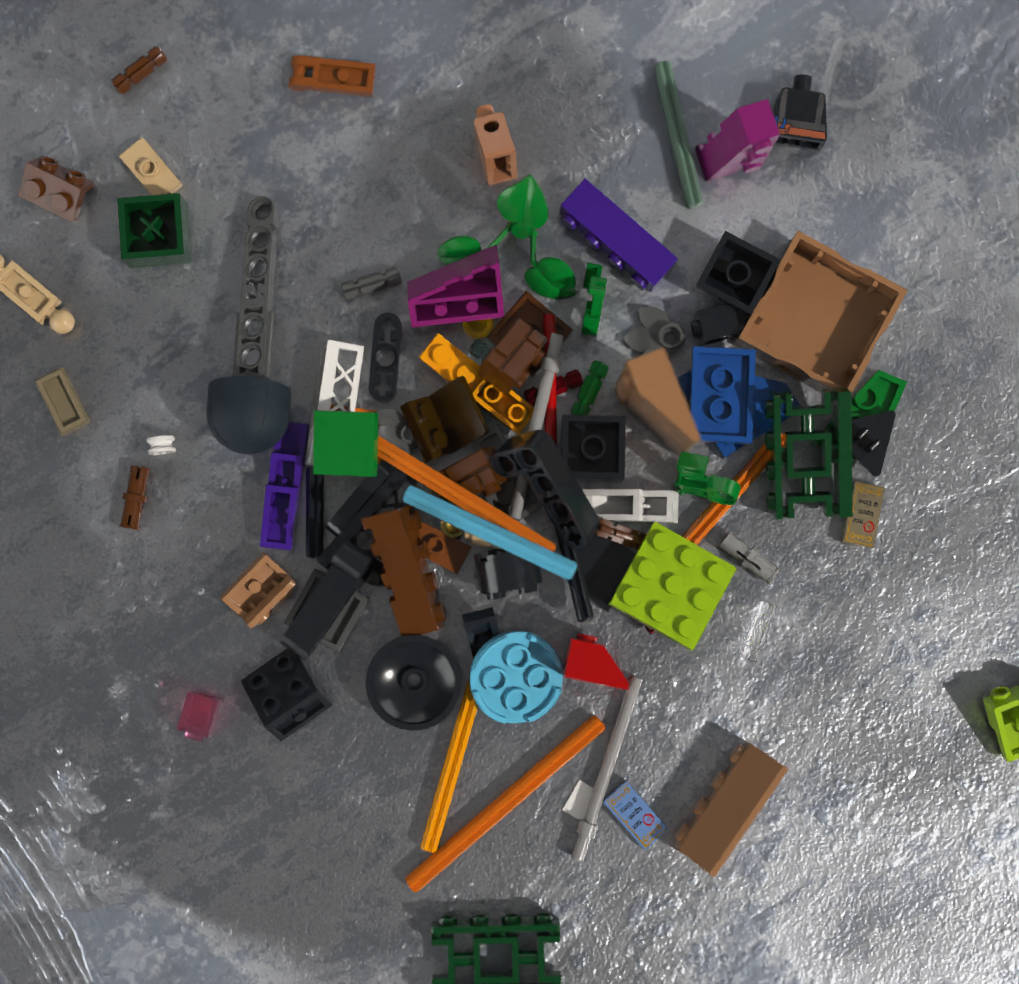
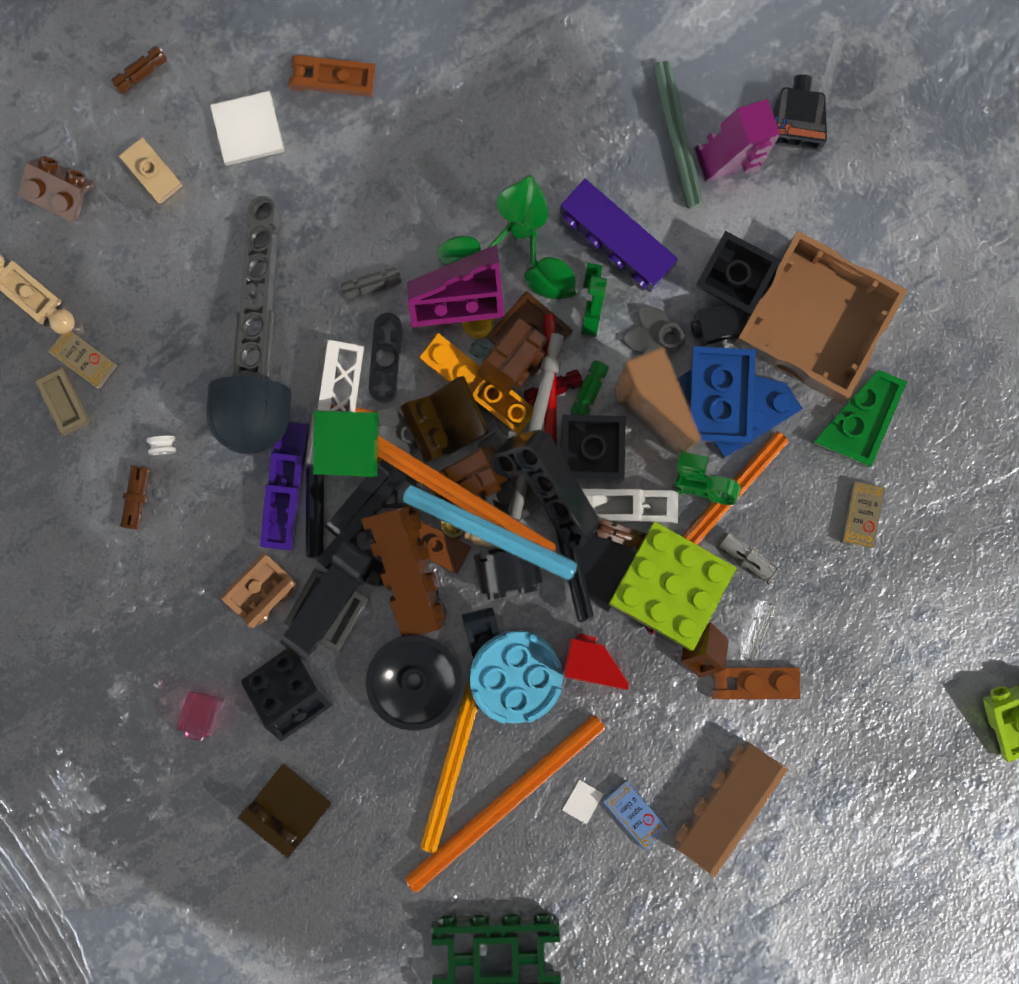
(83, 359): none -> dark tan tile
(154, 230): dark green brick -> none
(247, 128): none -> white tile
(285, 810): none -> dark brown bracket
(495, 145): nougat torso -> none
(587, 827): light grey bar -> none
(708, 654): none -> reddish brown panel
(758, 683): none -> dark orange plate
(834, 452): dark green fence -> none
(871, 440): black piece -> none

